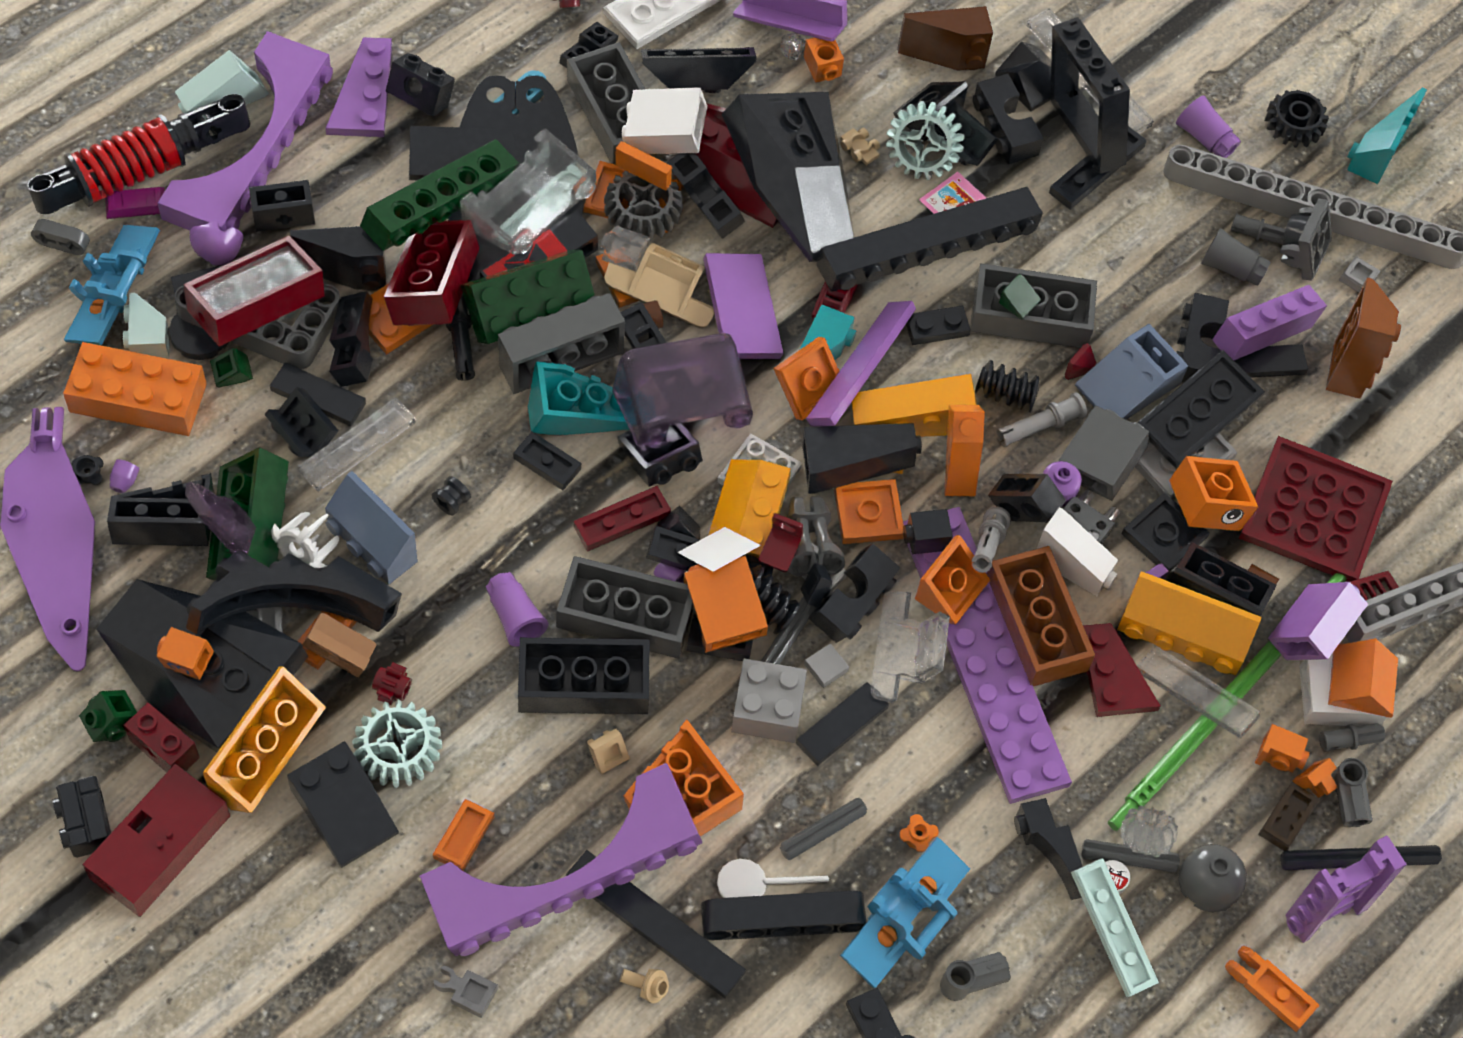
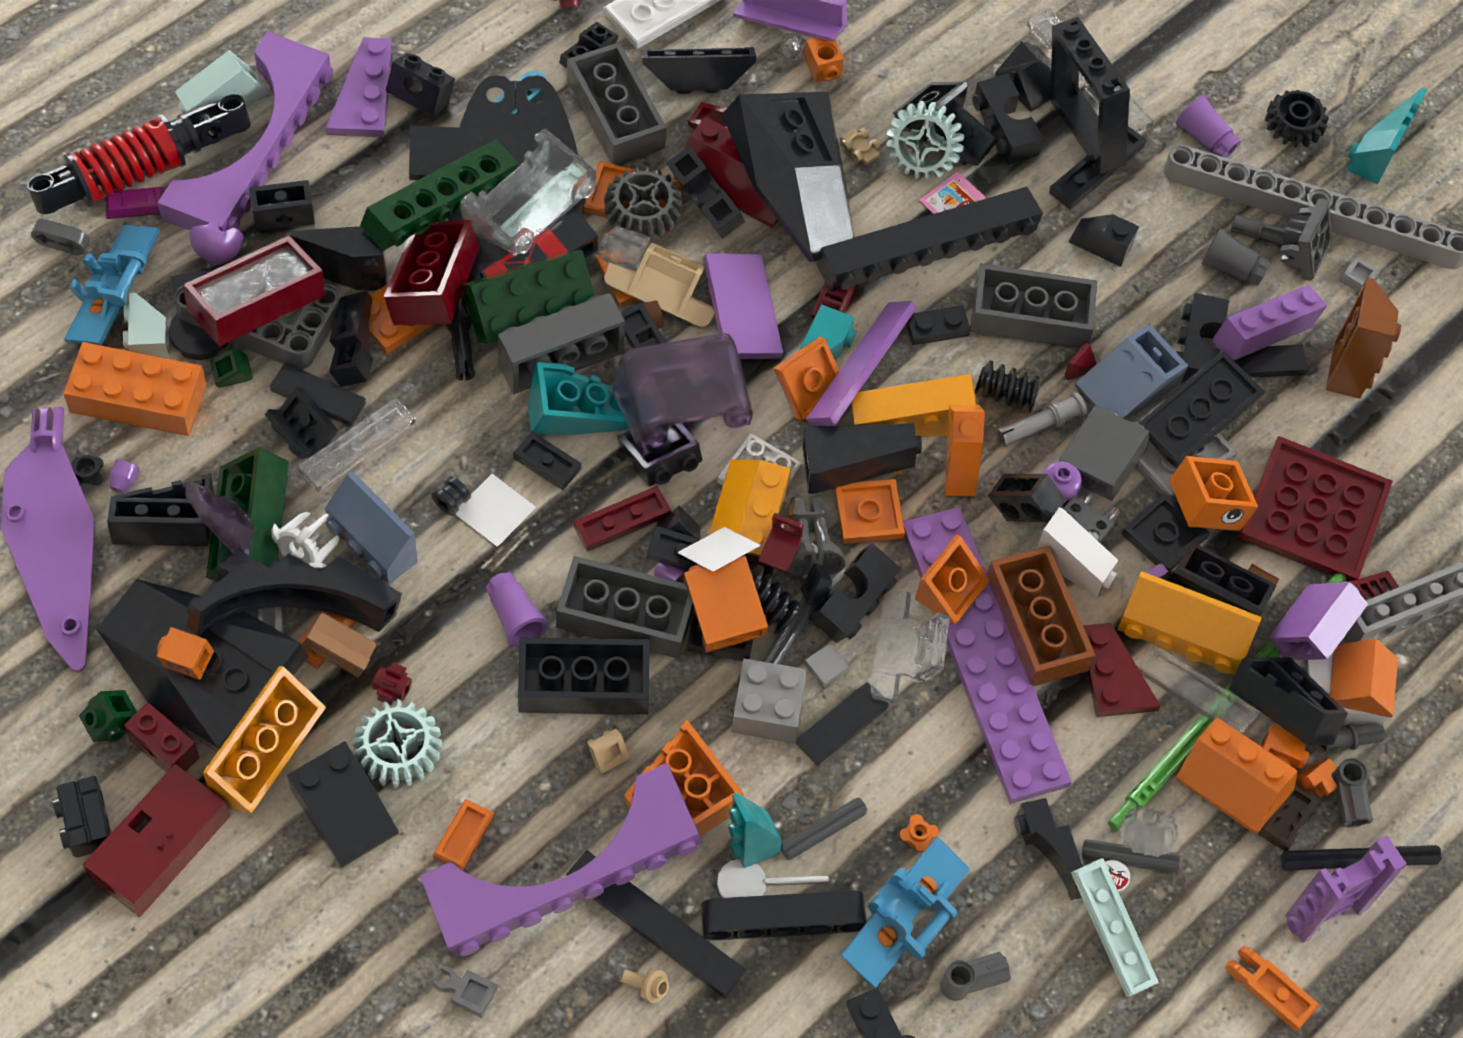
(495, 510): none -> white sticker
(643, 165): orange tile -> none
(665, 120): white brick -> none
(751, 832): none -> teal slope
(928, 531): black brick -> none
(948, 37): reddish brown slope -> none
(991, 534): light grey pin -> none
(1019, 297): slope -> none
(1105, 237): none -> black slope
(1212, 877): dark grey cylinder -> none
(1237, 775): none -> orange slope
(1289, 698): none -> black wedge

